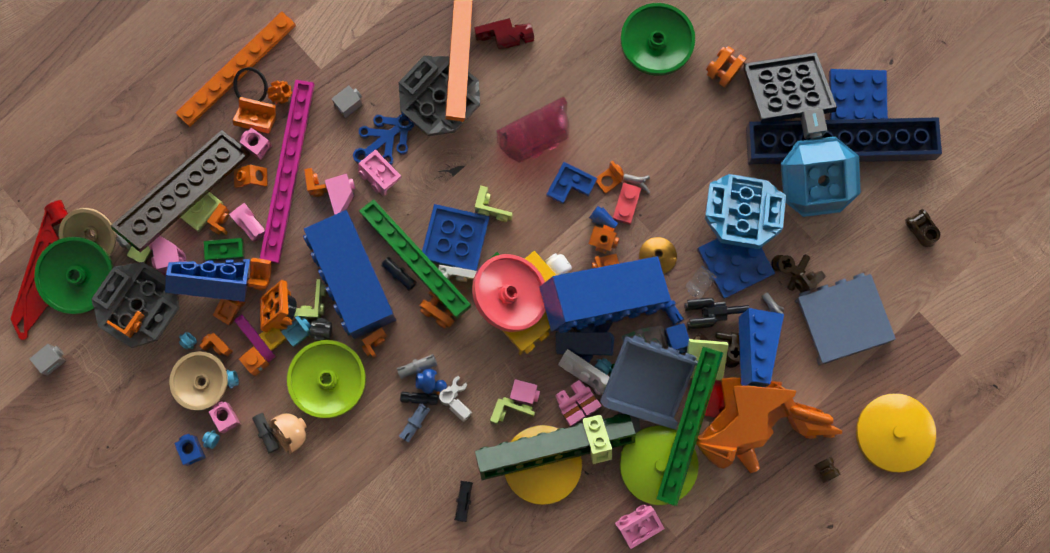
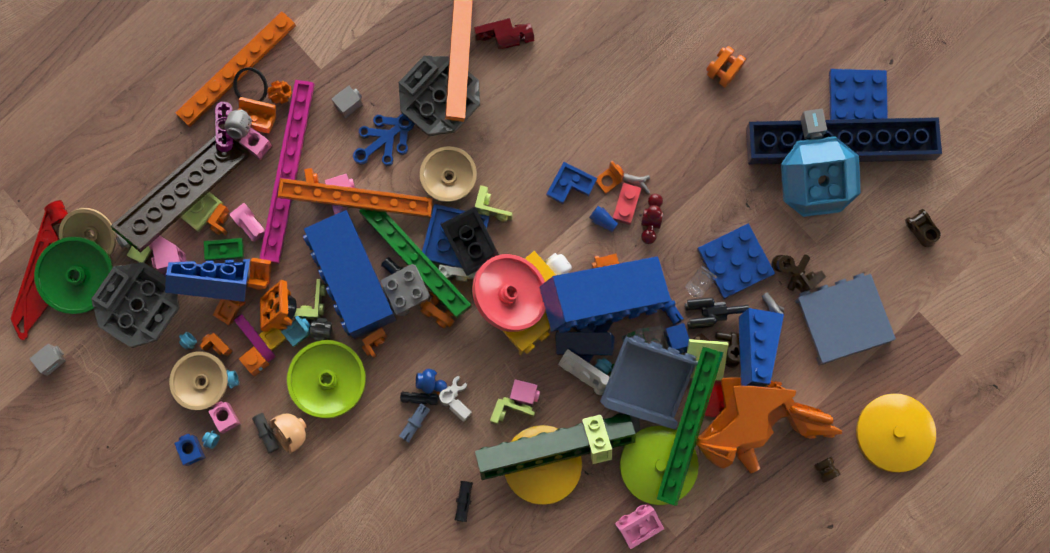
(132, 327): orange bracket -> none
(219, 132): none -> magenta beam
(238, 124): none -> light grey head
(247, 175): orange bracket -> none
(355, 198): none -> orange tile
(378, 172): bright pink bracket -> none
(405, 289): none -> light grey bracket
(417, 366): light grey pin -> none
(447, 162): none -> tan dish
(469, 240): none -> black slope
(535, 132): clear pink windscreen -> none
(583, 398): bright pink hips -> none
(597, 235): orange brick -> none
(652, 218): none -> dark red piece
(657, 39): green dish -> none
(662, 245): pearl gold dish -> none
(753, 196): dark azure piece -> none
(788, 87): plate -> none

